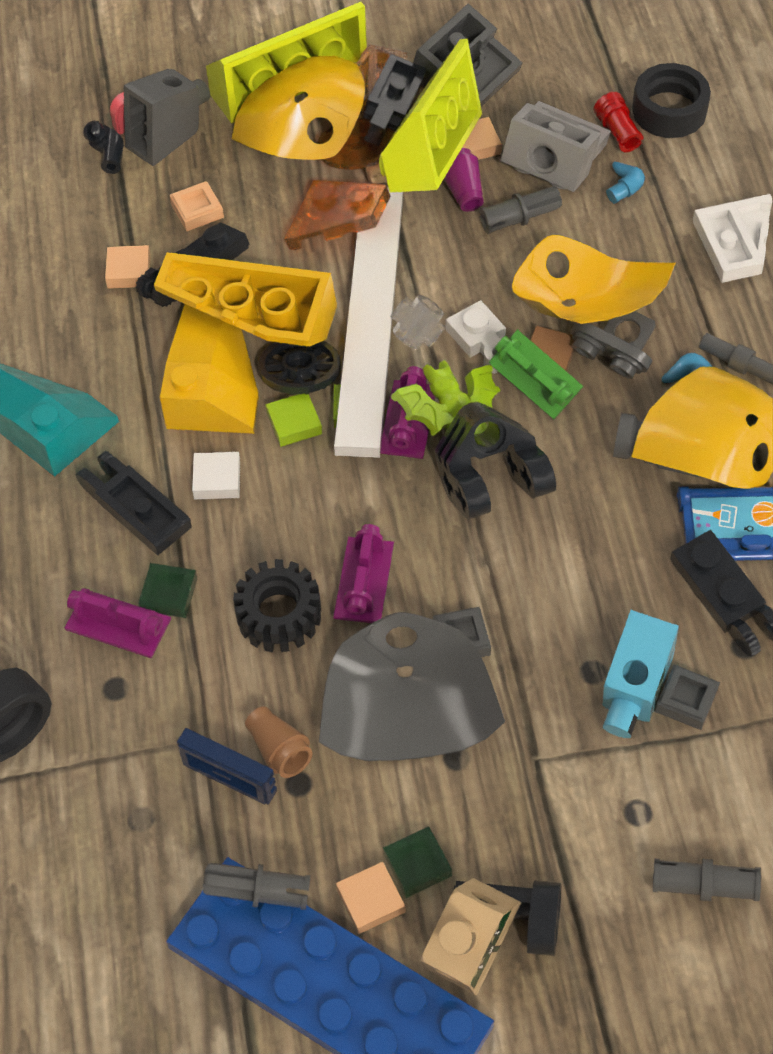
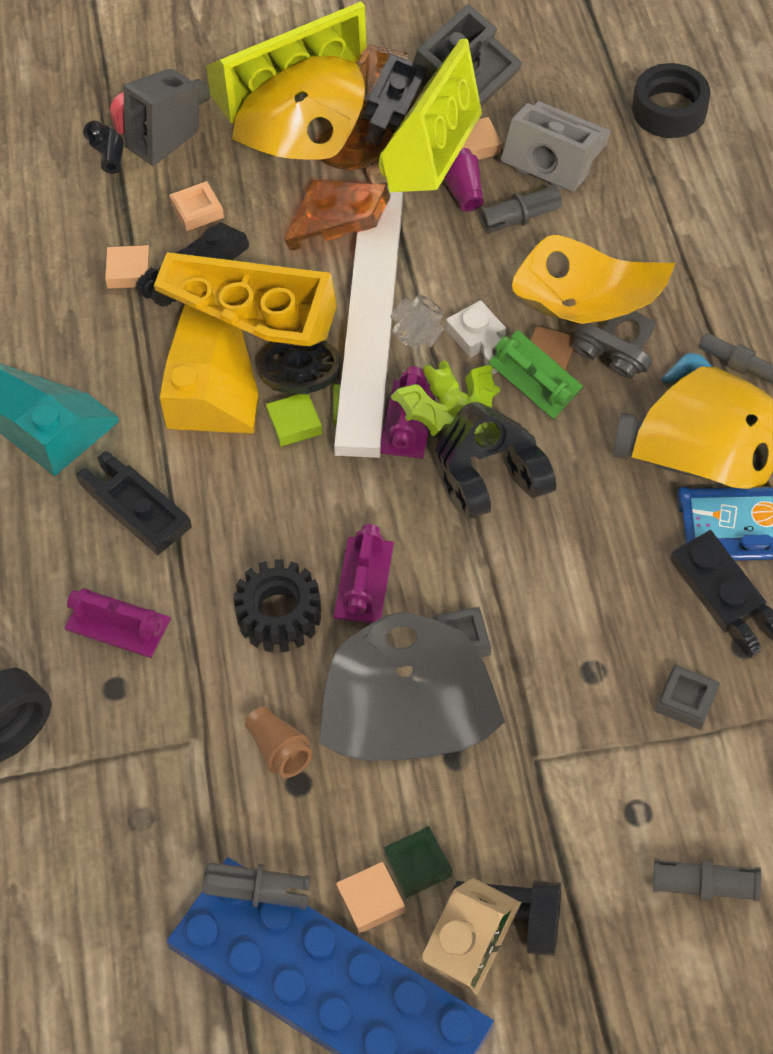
(168, 590): clear green tile -> none
(216, 475): white tile -> none
(227, 766): dark blue tile -> none
(615, 115): red pin -> none
(630, 183): dark azure animal -> none
(637, 672): medium azure torso -> none
(735, 236): white wing -> none

